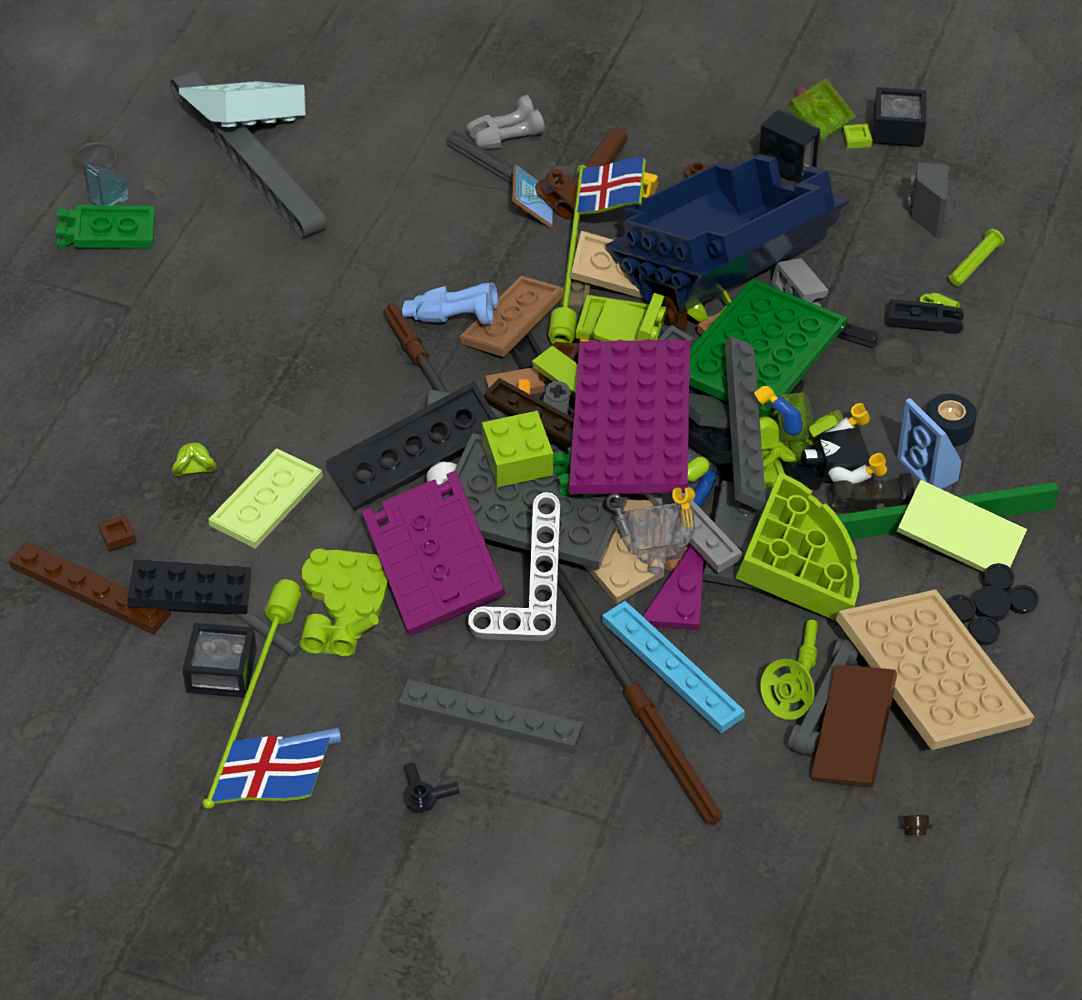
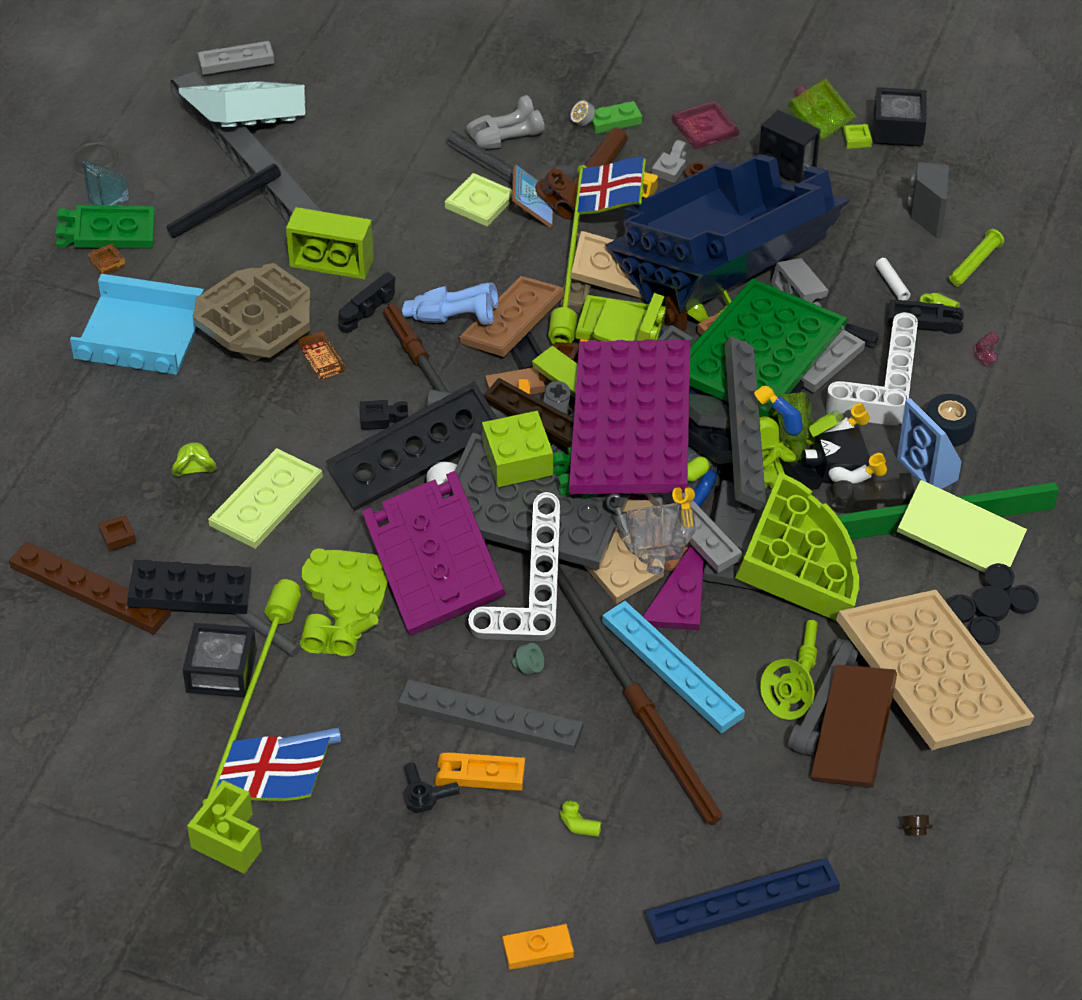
(106, 259): none -> clear orange plate
(139, 325): none -> medium azure panel
(222, 828): none -> lime brick
(223, 200): none -> black axle
(235, 57): none -> light grey plate
(255, 311): none -> dark tan piece
(321, 355): none -> clear orange tile
(330, 243): none -> lime brick
(366, 302): none -> black hinge
(378, 413): none -> black plate
(479, 199): none -> yellowish green tile
(481, 771): none -> light orange plate
(529, 659): none -> sand green tile
(537, 947): none -> light orange plate
(575, 821): none -> lime arm
(582, 113): none -> light grey tile
(616, 116): none -> bright green plate
(671, 165): none -> light grey plate
(705, 125): none -> clear pink tile
(742, 901): none -> dark blue plate
(835, 357): none -> light grey plate
(887, 402): none -> white beam
(892, 279): none -> white piece
(984, 348): none -> clear pink arm

